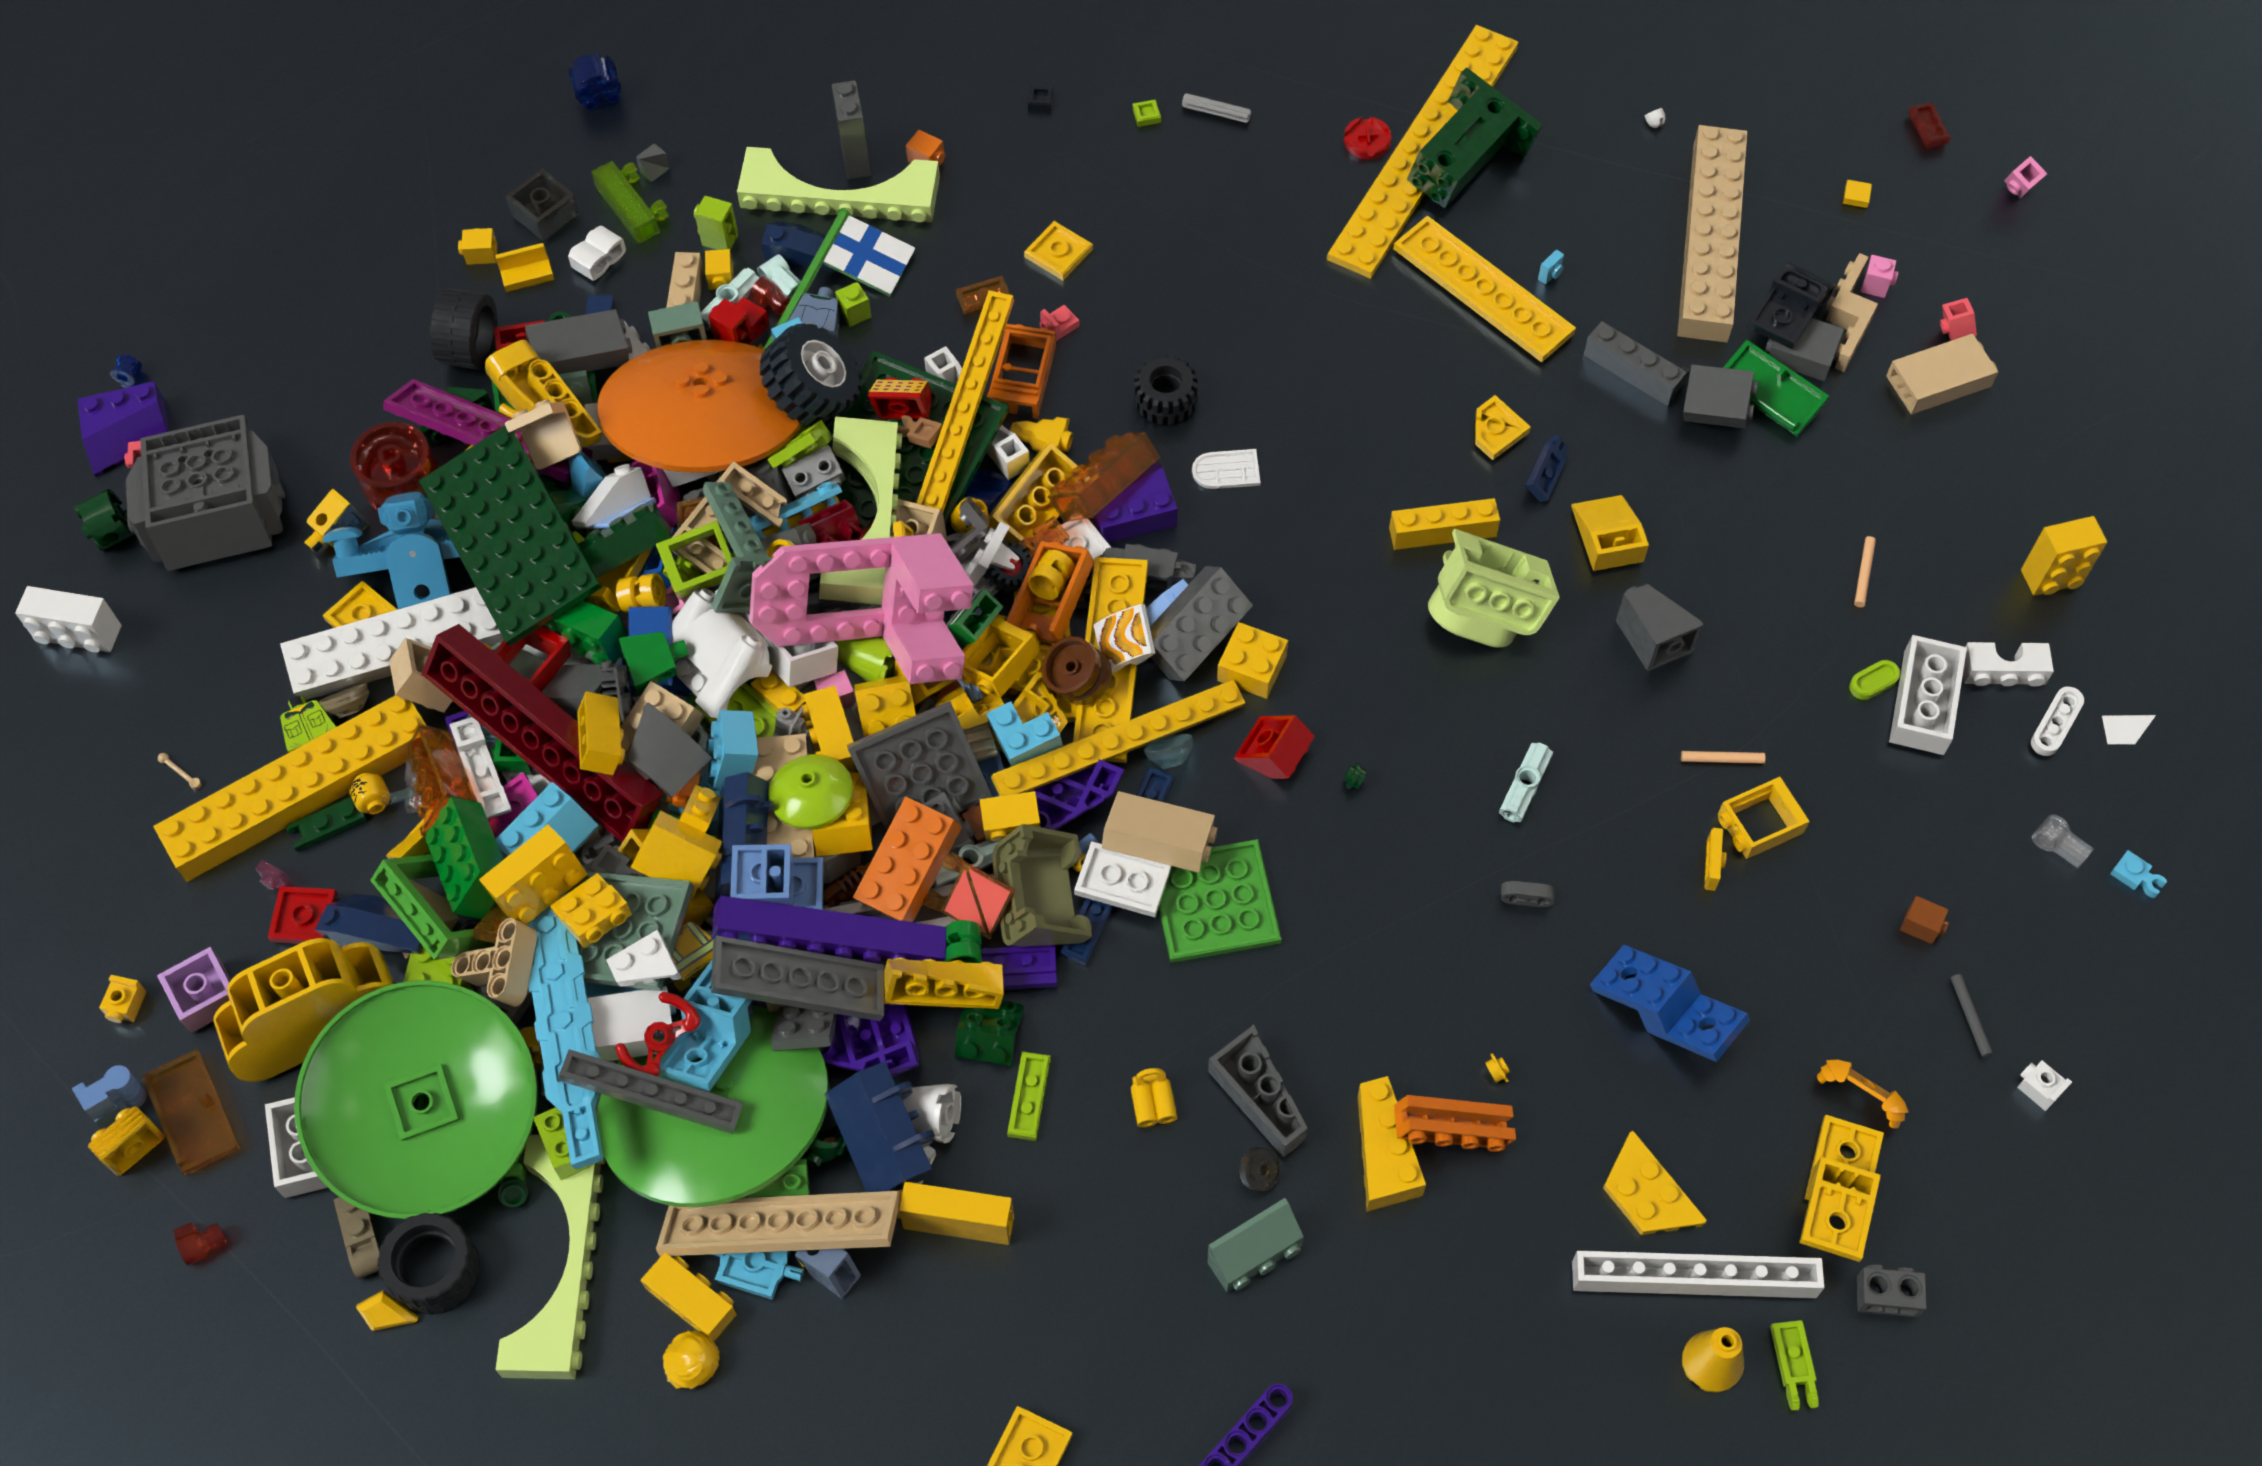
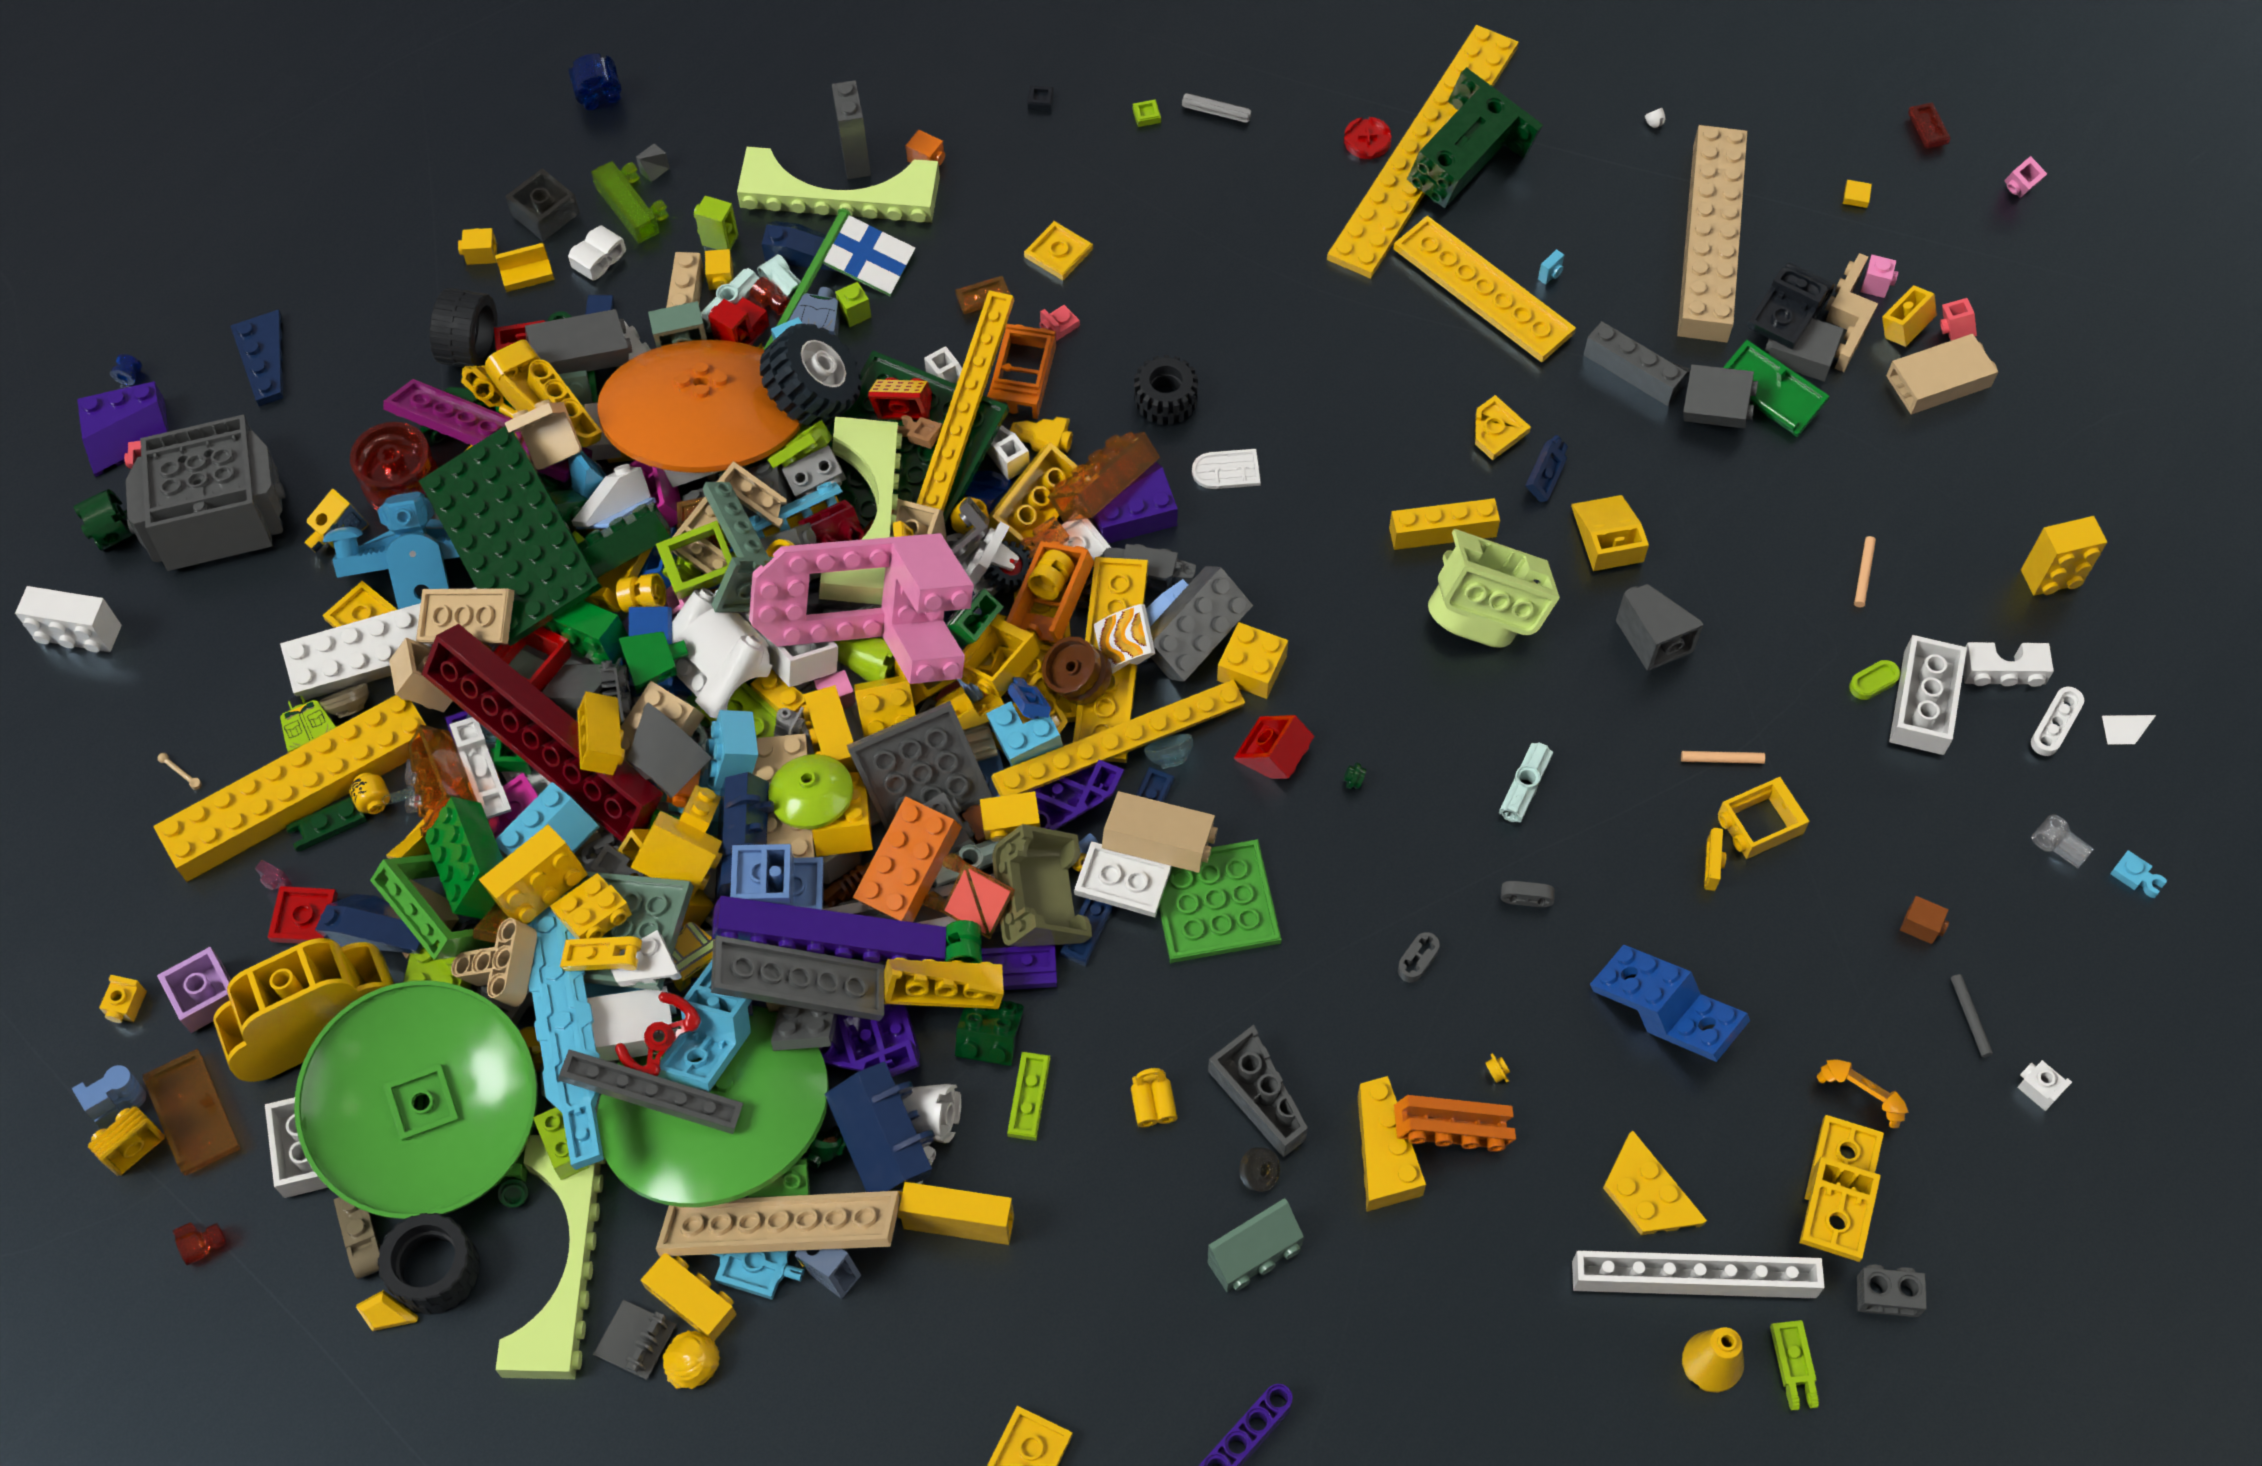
(261, 355): none -> dark blue wing
(480, 611): none -> tan tile
(481, 385): none -> yellow rock
(600, 953): none -> yellow plate
(635, 1339): none -> dark grey hinge
(1028, 699): none -> blue hinge
(1413, 953): none -> dark grey beam
(1909, 315): none -> yellow brick

